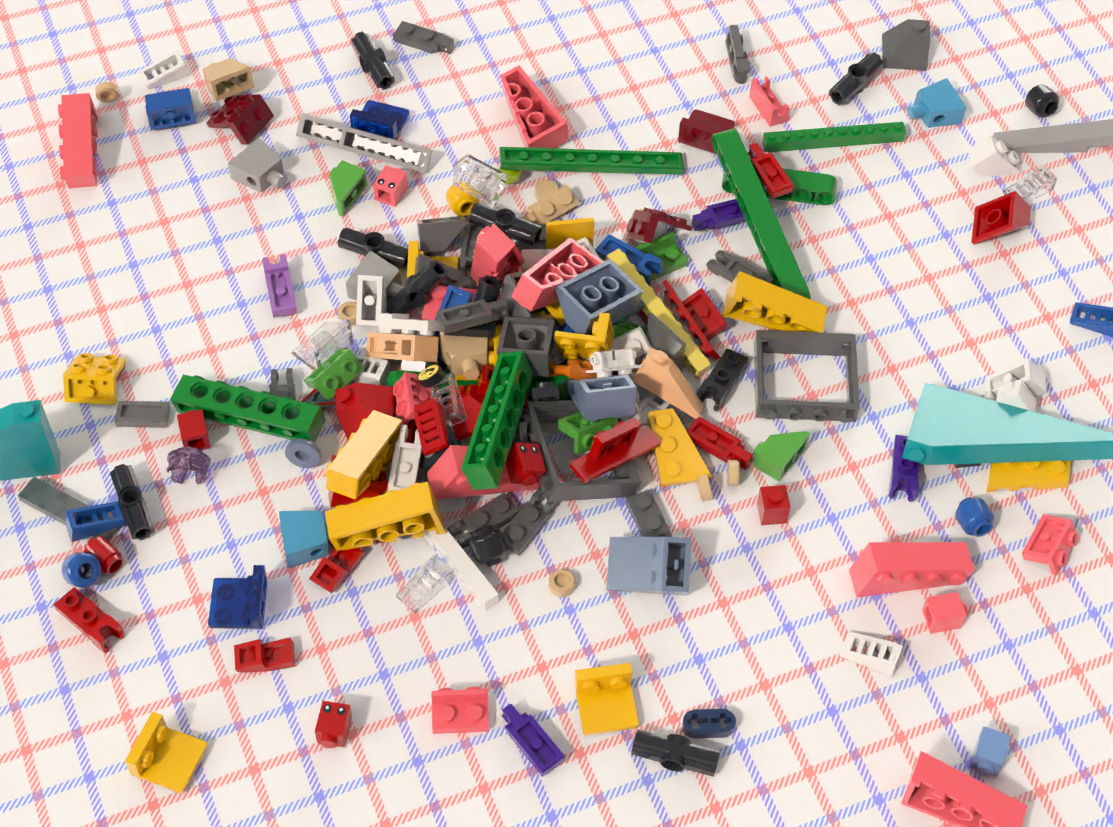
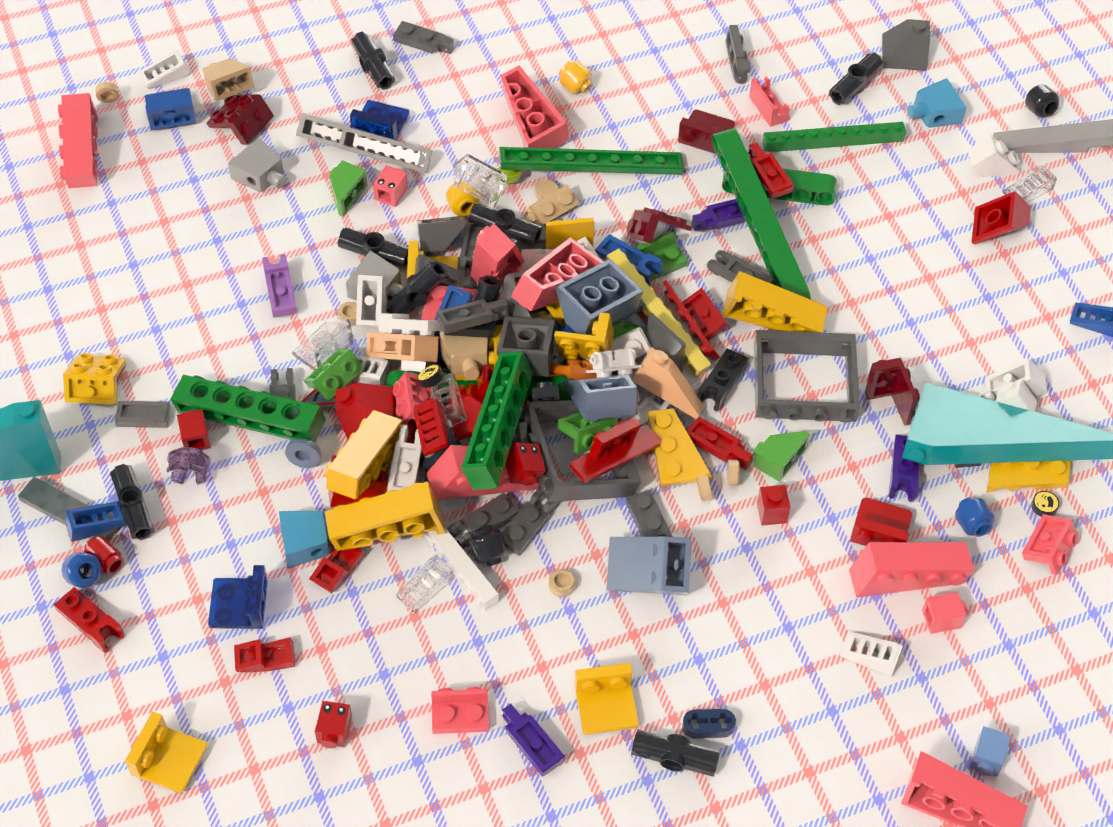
(575, 77): none -> yellow head
(880, 523): none -> red bracket
(893, 380): none -> dark red bracket
(1045, 503): none -> tile

